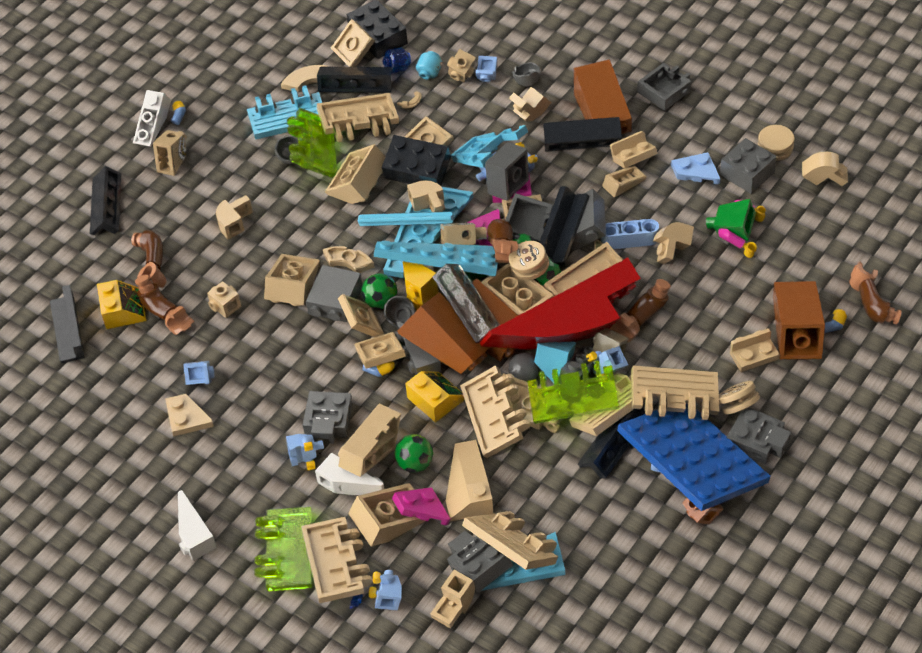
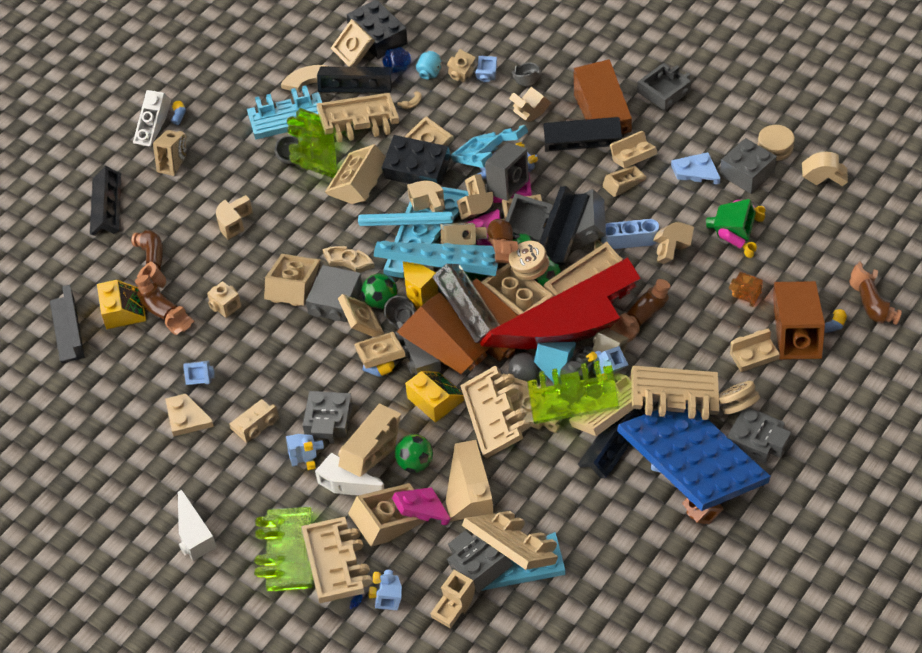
(254, 420): none -> tan bracket
(477, 200): none -> tan brick
(746, 288): none -> clear orange brick

